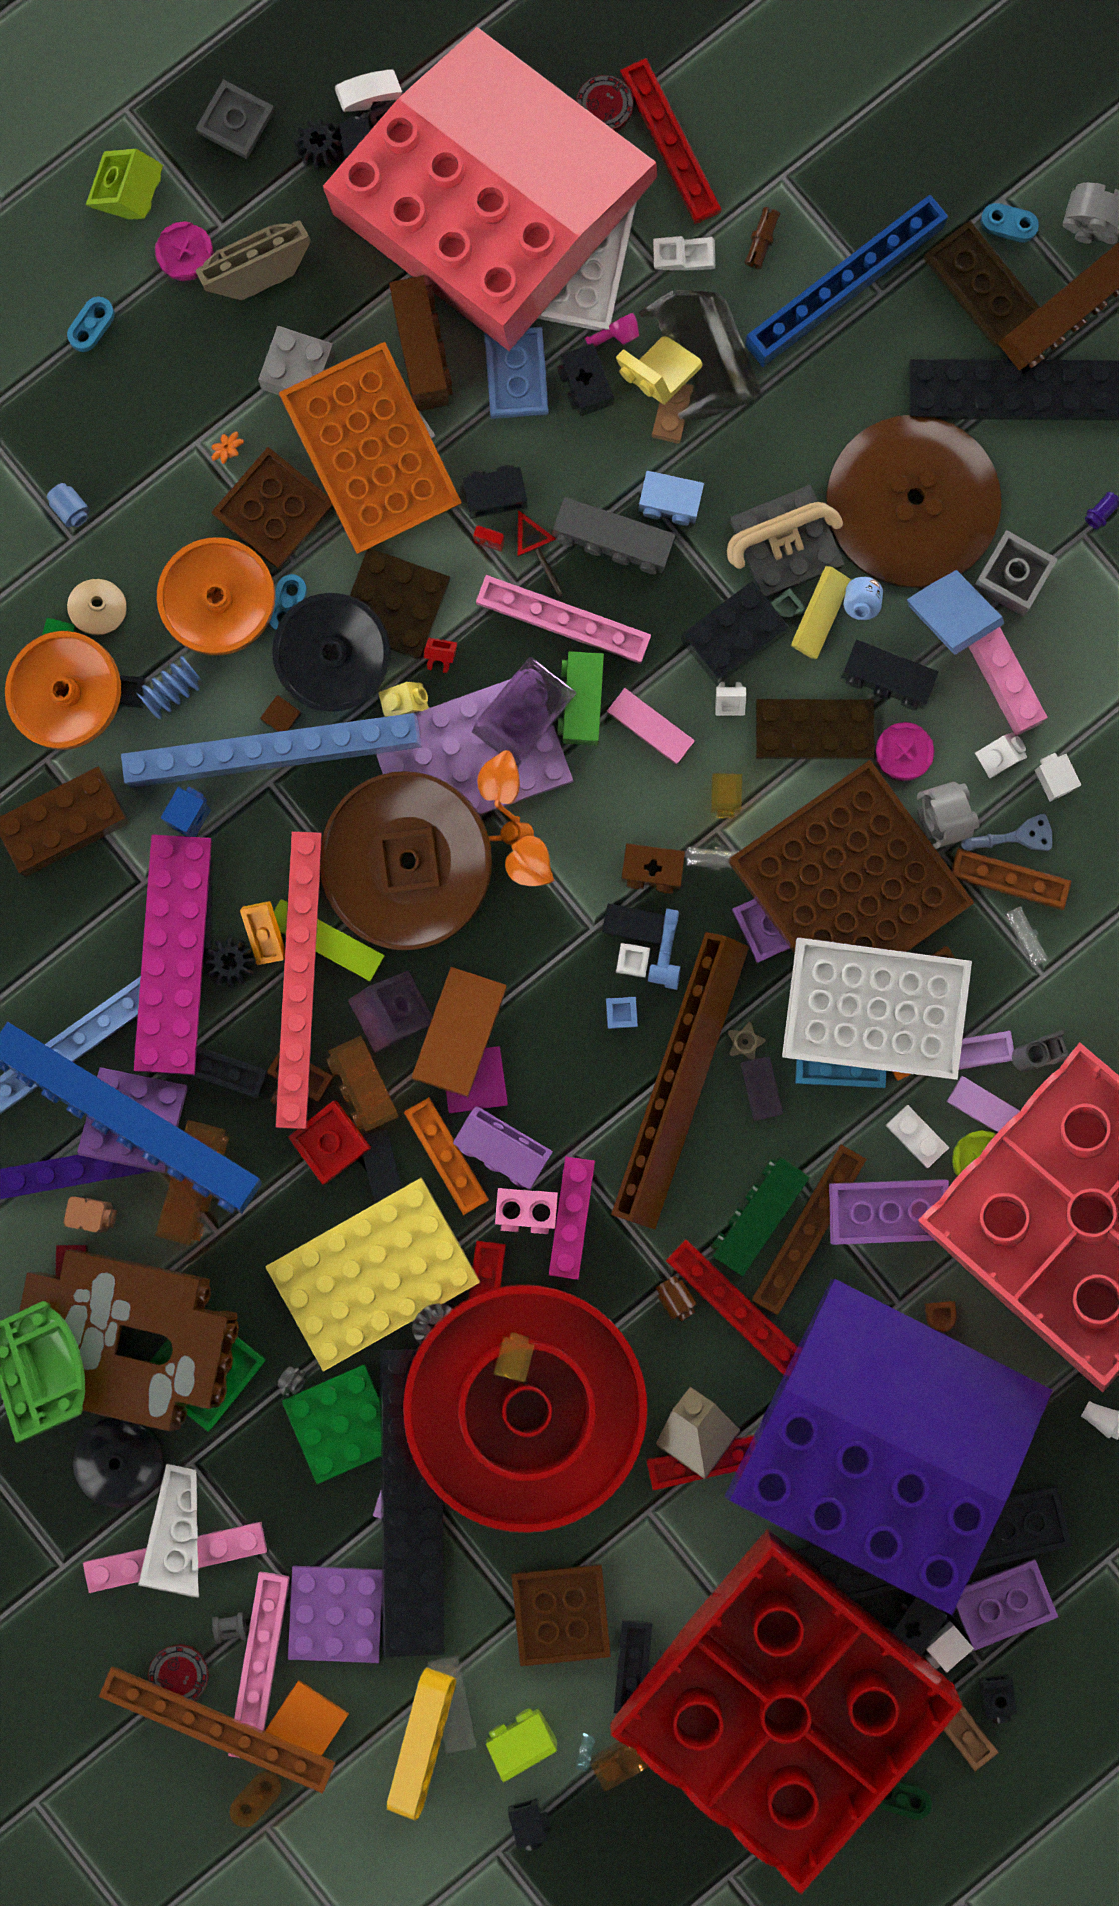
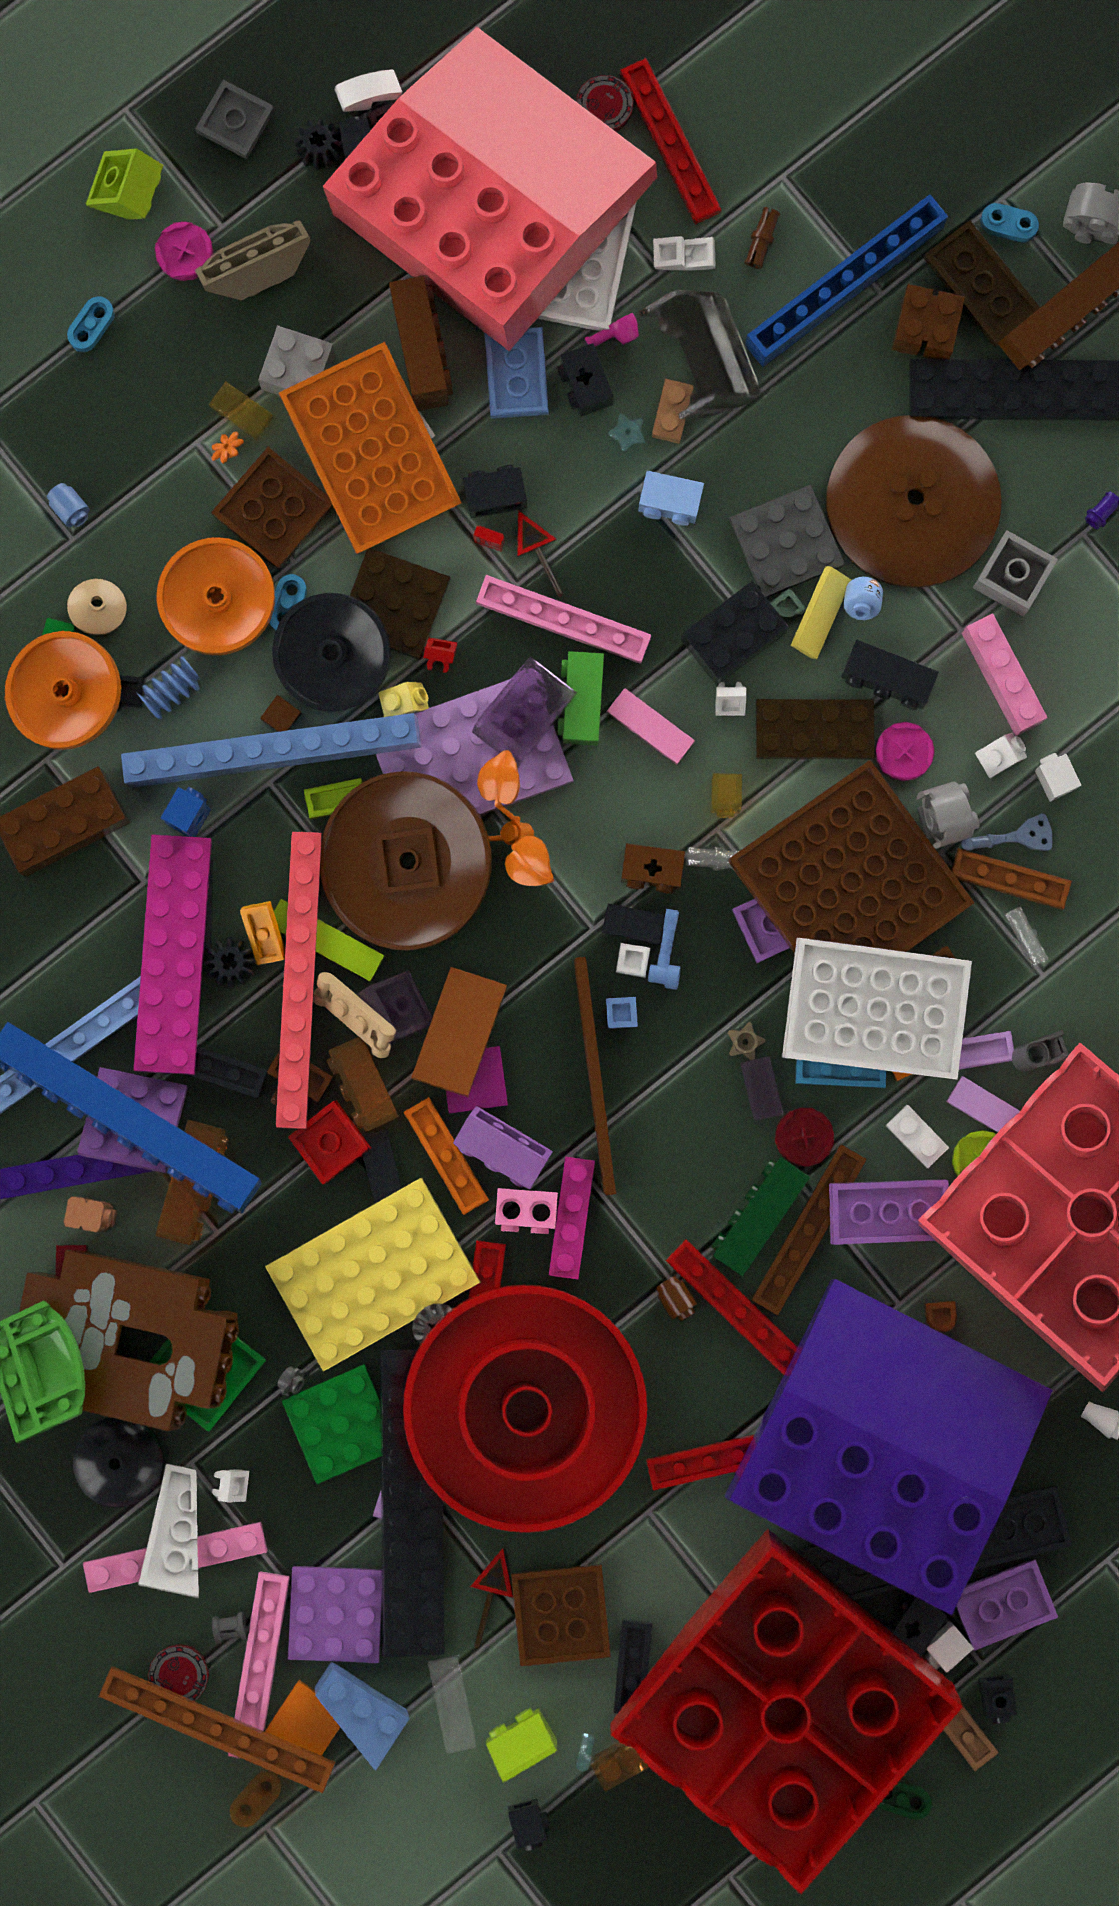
(232, 1485): none -> white tile
(241, 410): none -> clear yellow tile
(324, 799): none -> lime tile
(354, 1013): none -> tan plate
(361, 1712): none -> medium blue wedge
(421, 1743): yellow beam -> none
(494, 1580): none -> piece
(514, 1357): clear yellow brick -> none
(594, 1076): none -> reddish brown tile
(613, 535): dark grey brick -> none
(627, 439): none -> clear light blue plate
(661, 369): light yellow bracket -> none
(680, 1080): reddish brown brick -> none
(697, 1433): dark tan slope -> none
(781, 531): tan piece -> none
(804, 1137): none -> dark red tile
(928, 320): none -> reddish brown piece
(955, 612): medium blue tile -> none

